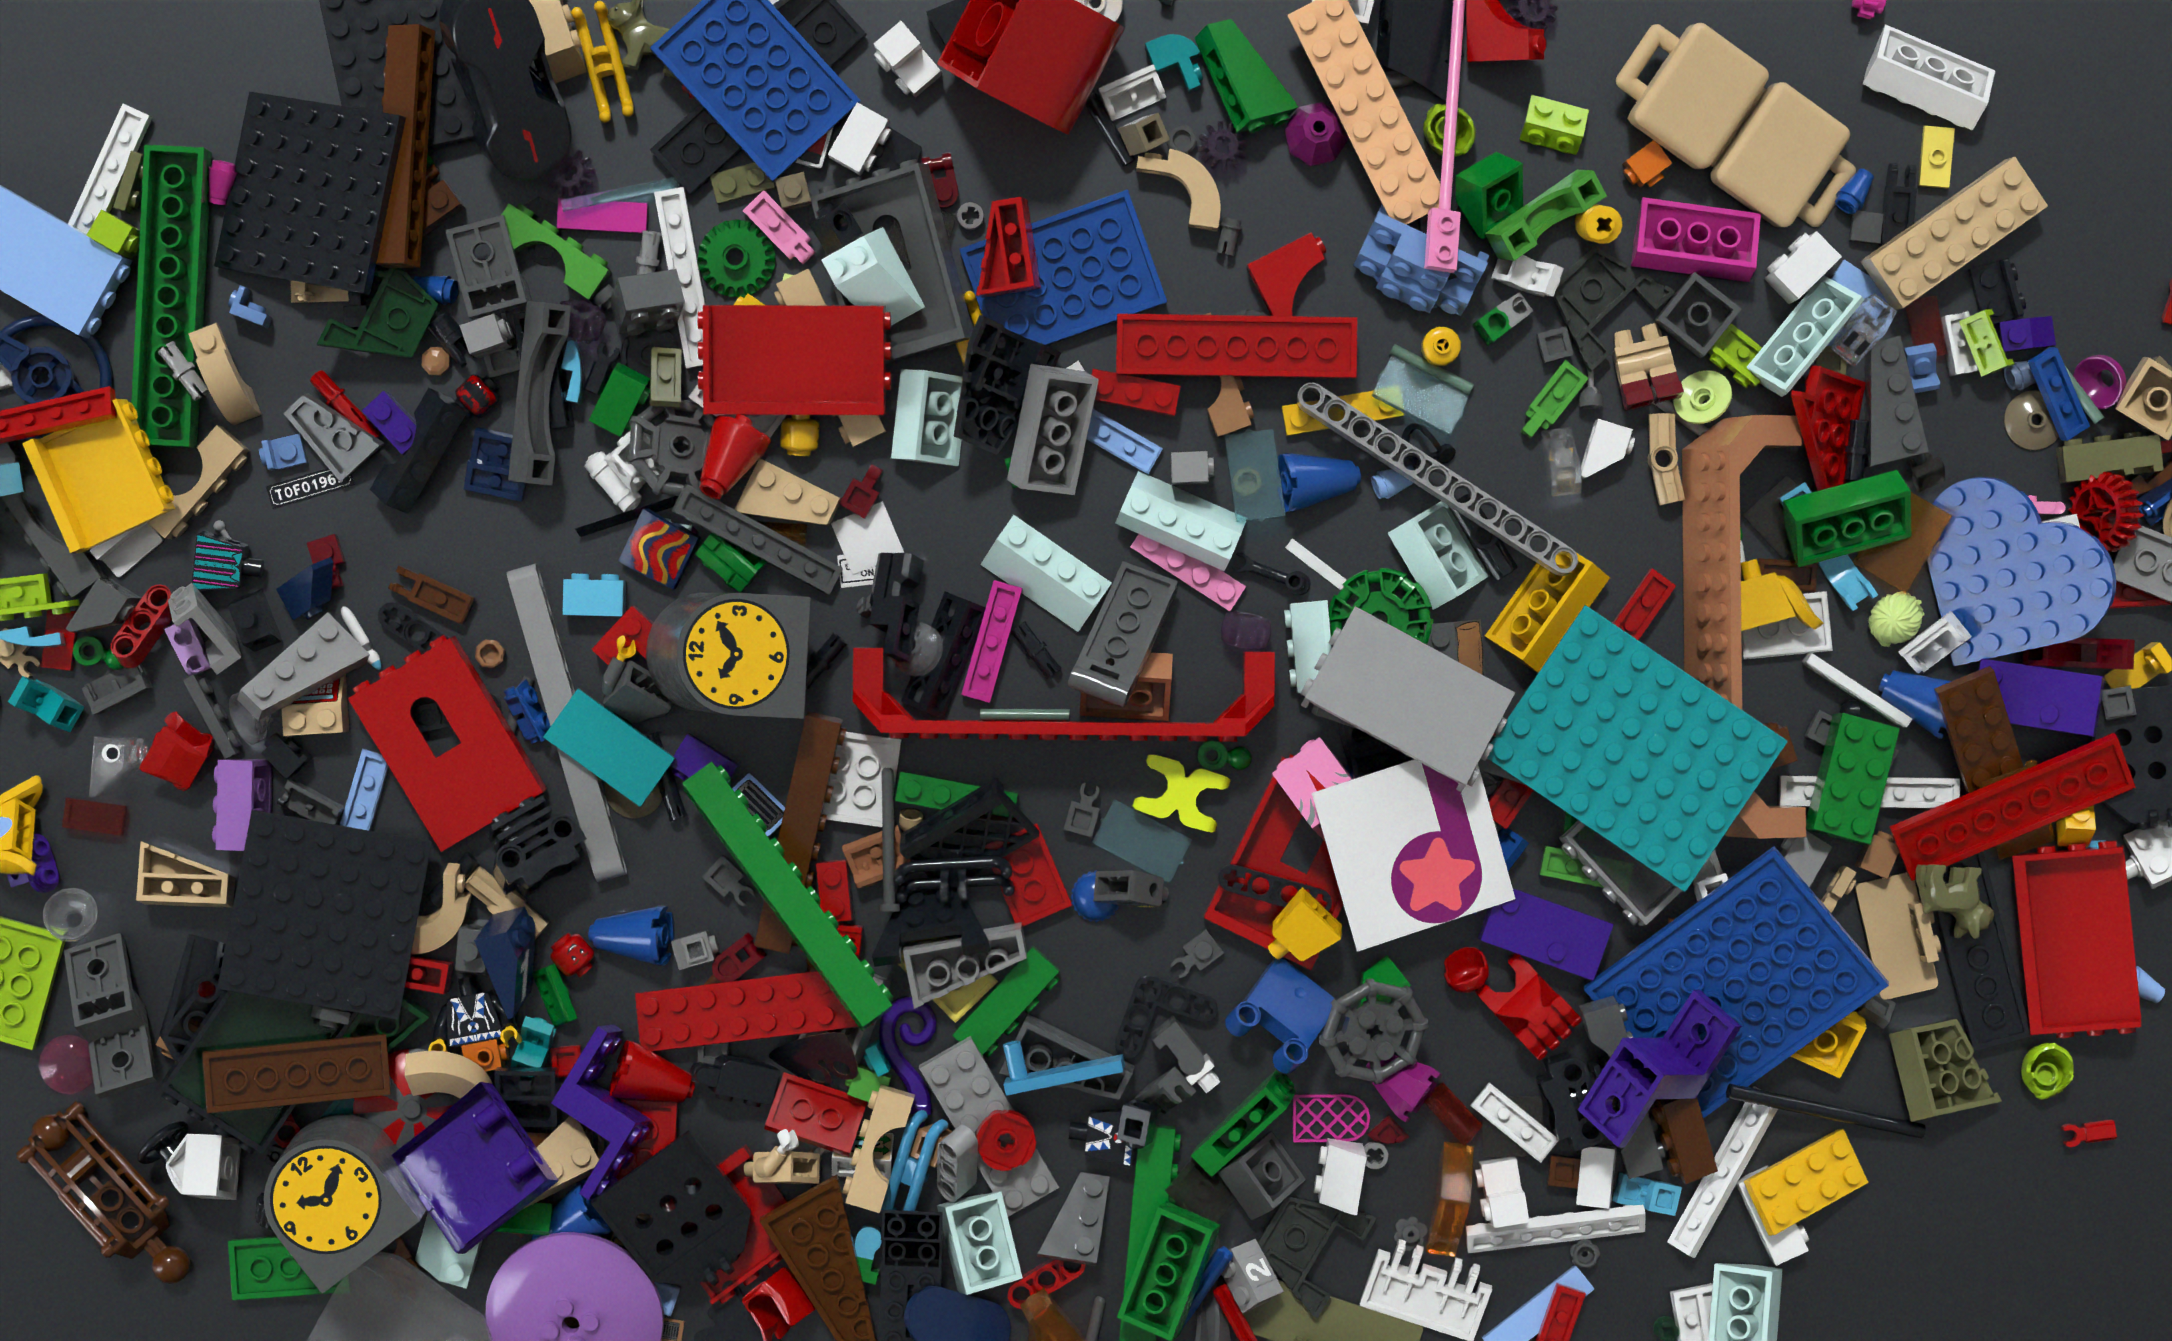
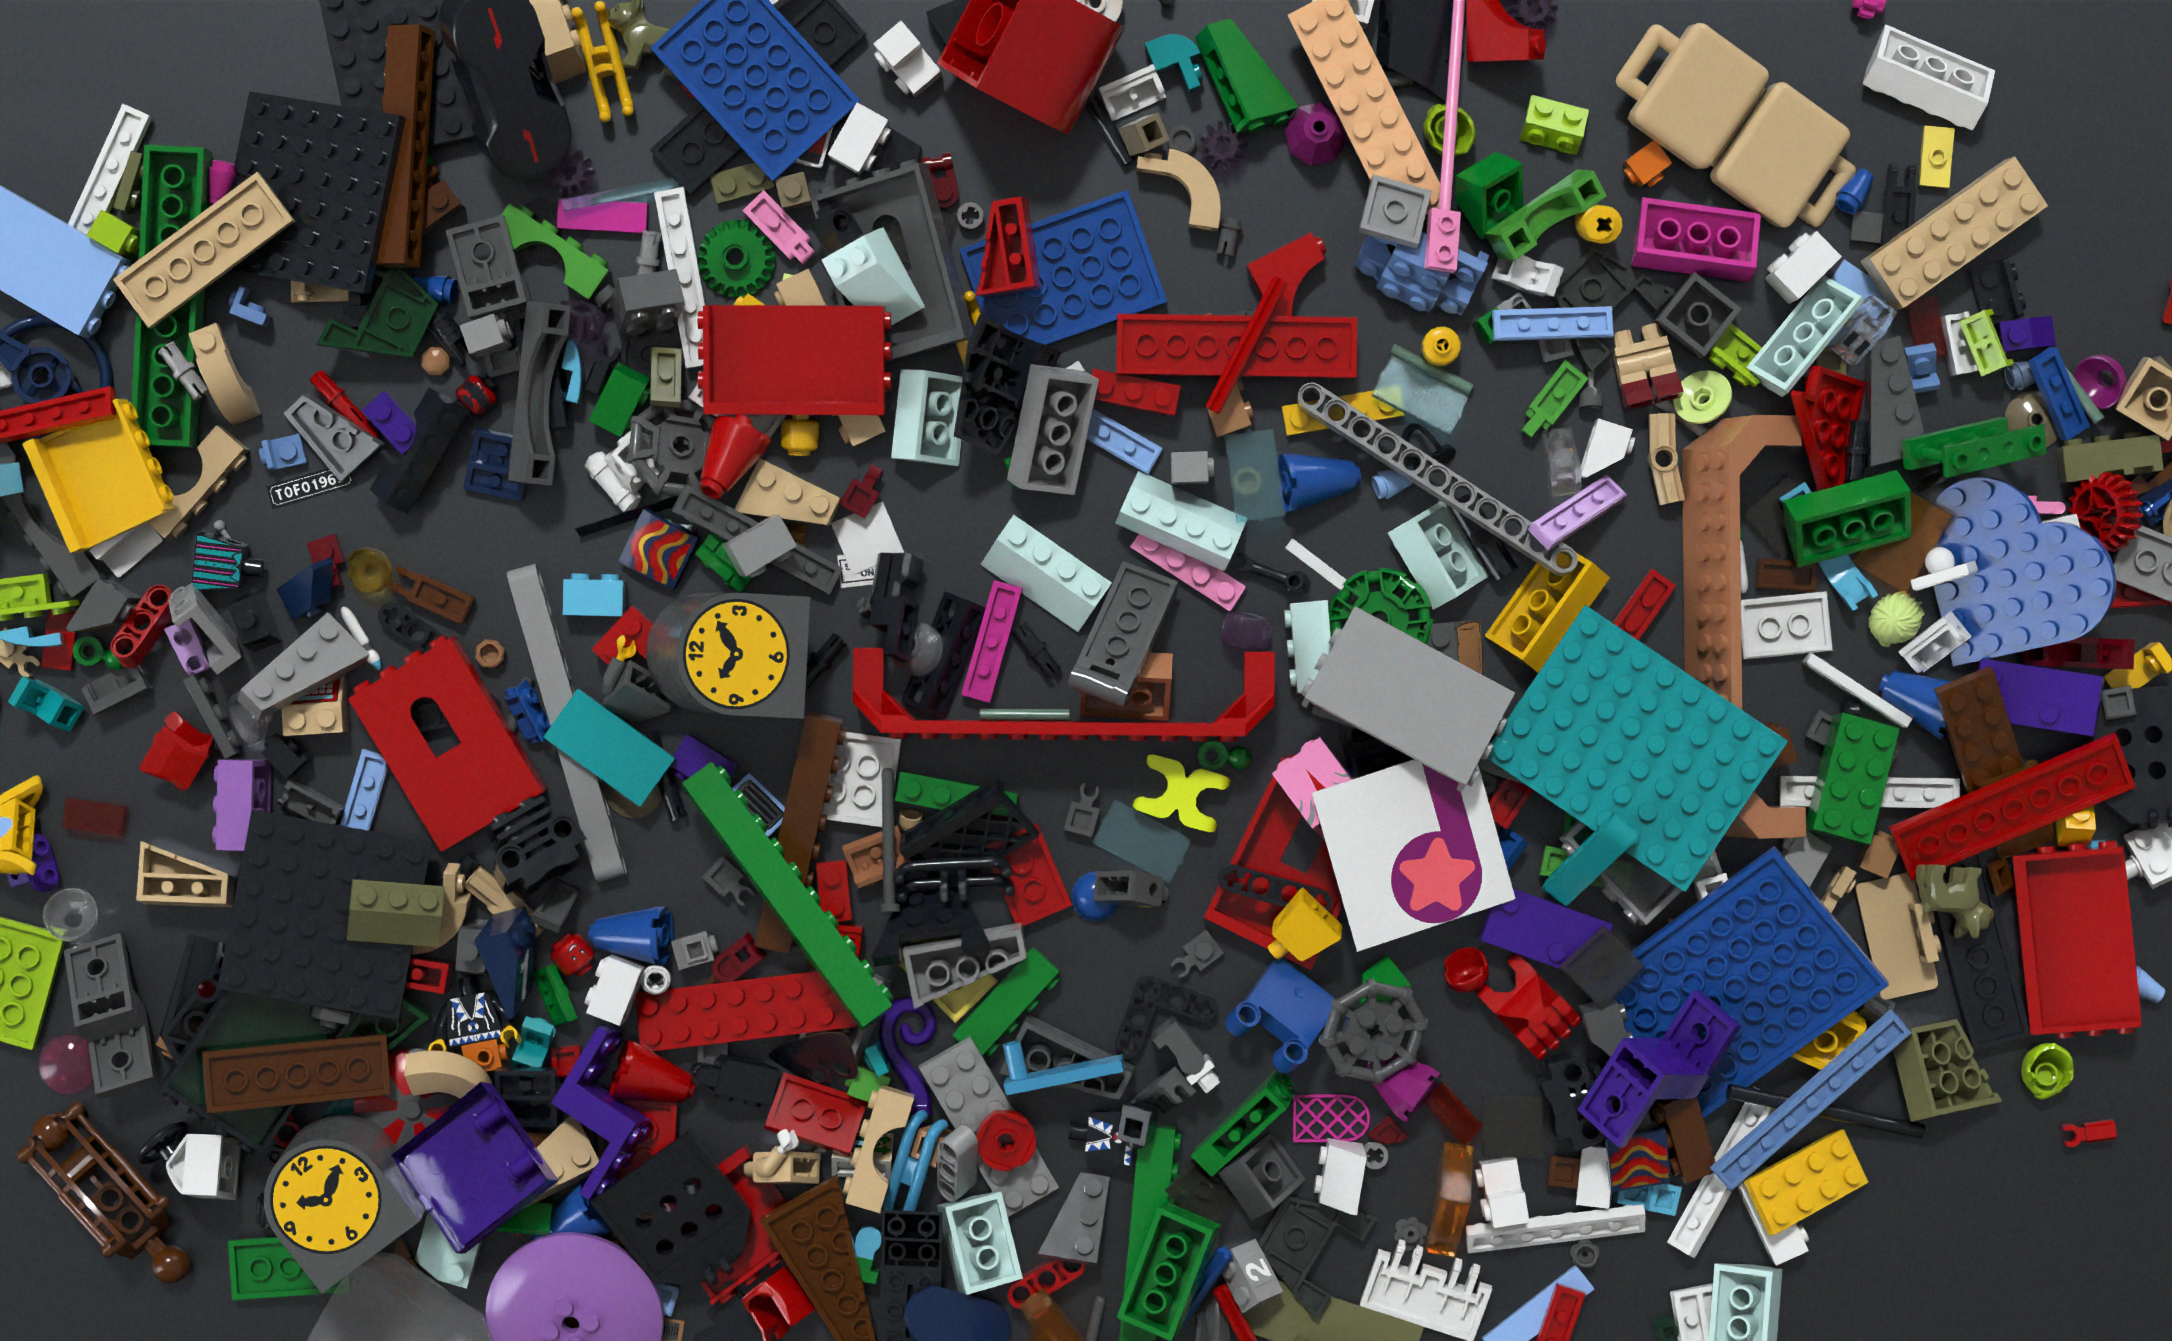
(114, 762): clear slope -> none
(204, 250): none -> tan plate
(369, 569): none -> clear yellow hair
(395, 913): none -> olive slope
(555, 906): none -> dark grey tile
(615, 989): none -> white brick
(655, 986): none -> white cone
(759, 546): none -> light grey brick
(1246, 345): none -> red axle
(1394, 211): none -> light grey plate
(1514, 1122): white tile -> none
(1552, 323): none -> light blue tile
(1577, 512): none -> lavender tile
(1590, 859): none -> teal beam
(1602, 967): none -> clear smoke tile
(1639, 1163): none -> slope
(1771, 599): yellow torso -> none
(1810, 1100): none -> medium blue tile
(1941, 564): none -> white tile
(1974, 446): none -> green fence
(2000, 875): none -> reddish brown slope

